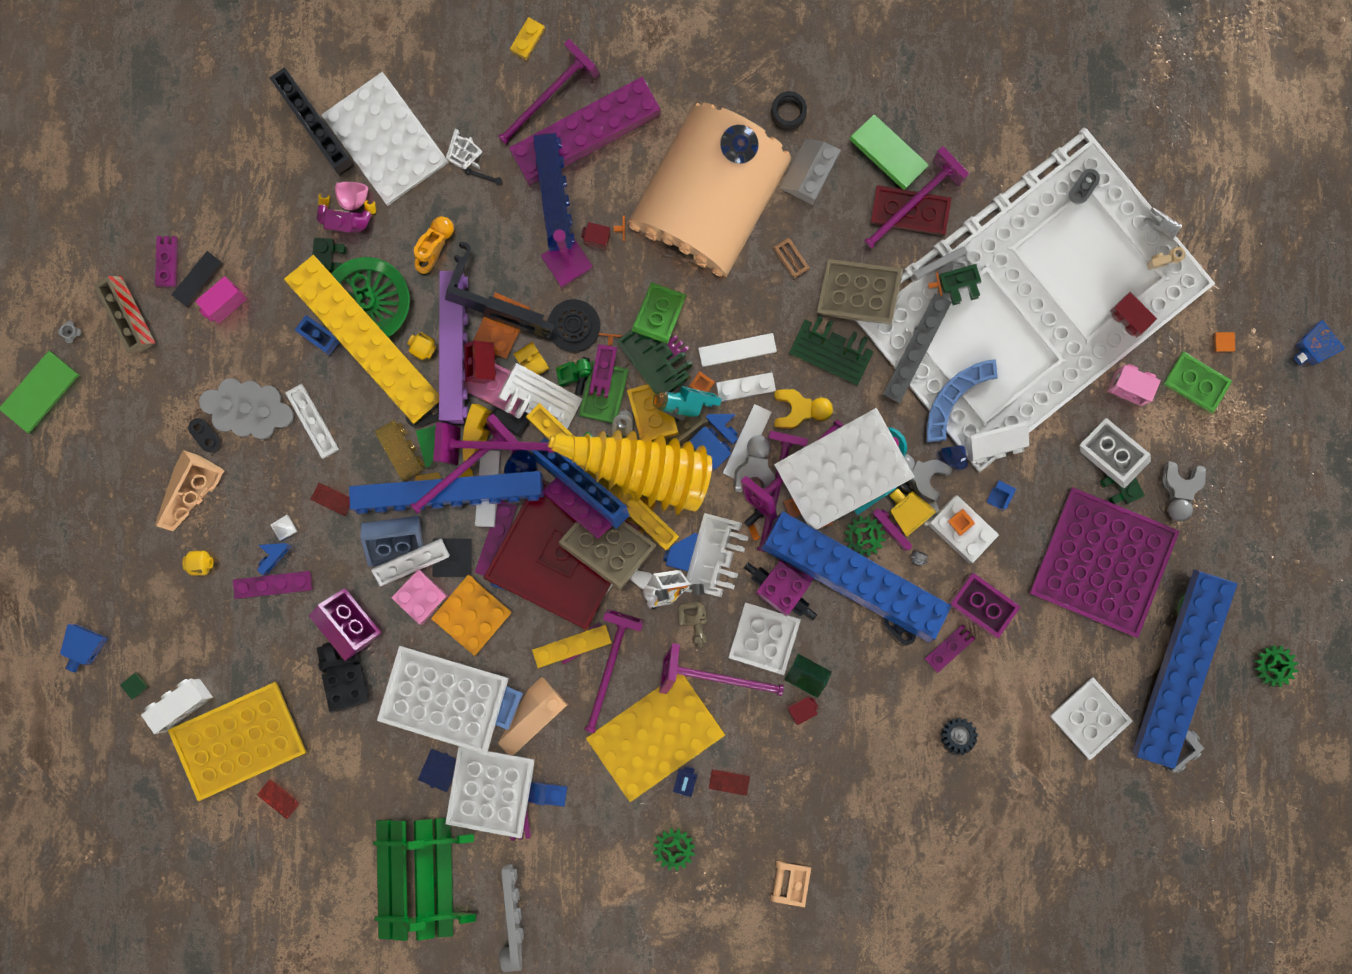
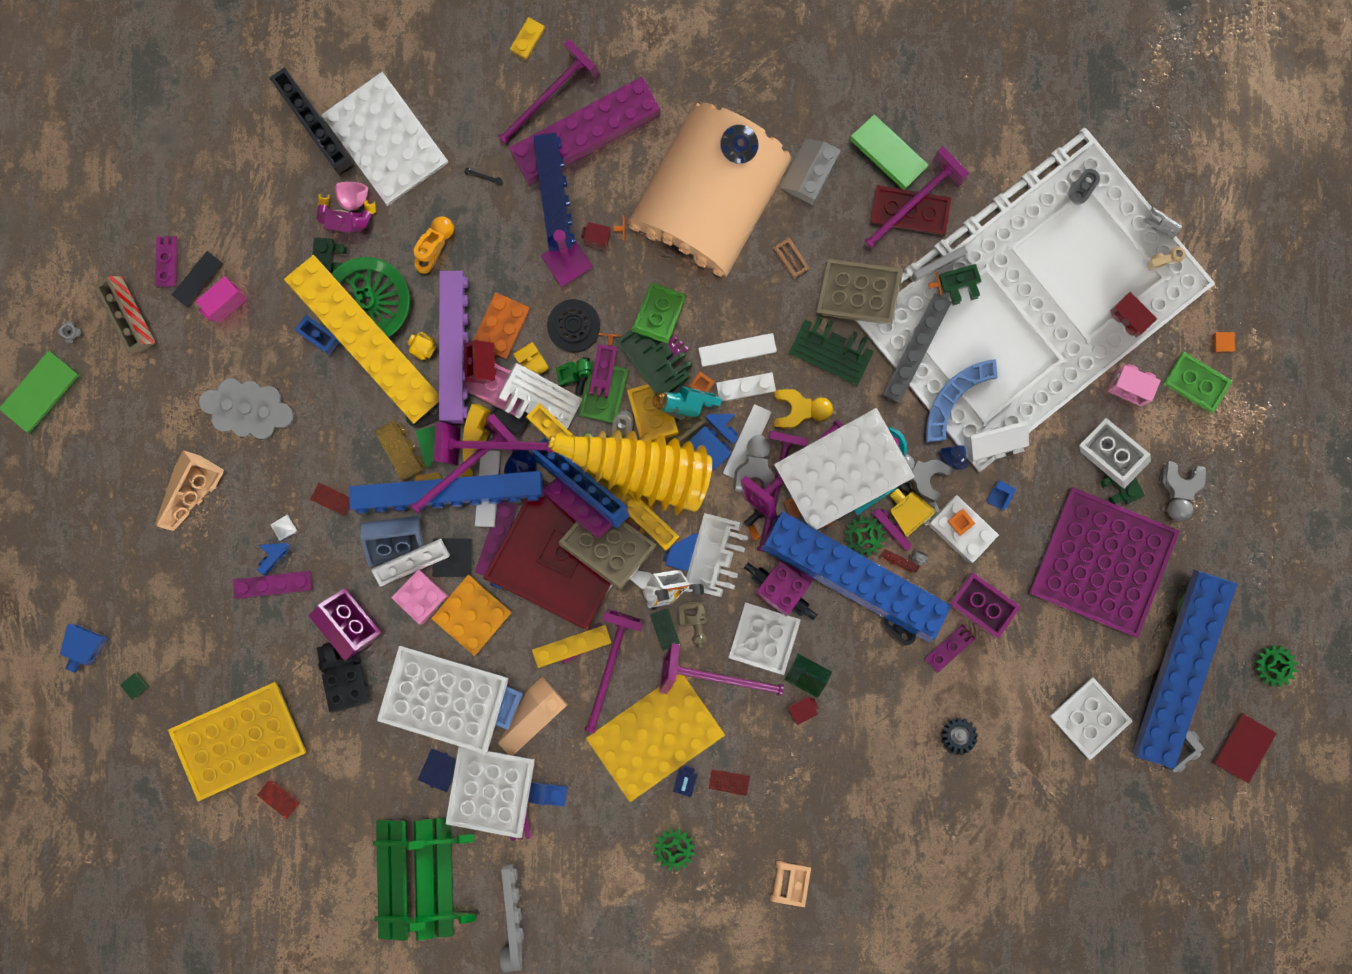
(176, 705): white brick -> none
(197, 563): yellow head -> none
(204, 434): black plate -> none
(312, 421): white tile -> none
(463, 151): white piece -> none
(495, 308): black hinge -> none
(664, 628): none -> clear green panel
(789, 95): black tyre -> none
(899, 561): none -> clear red tile
(1244, 748): none -> dark red tile
(1317, 344): torso -> none

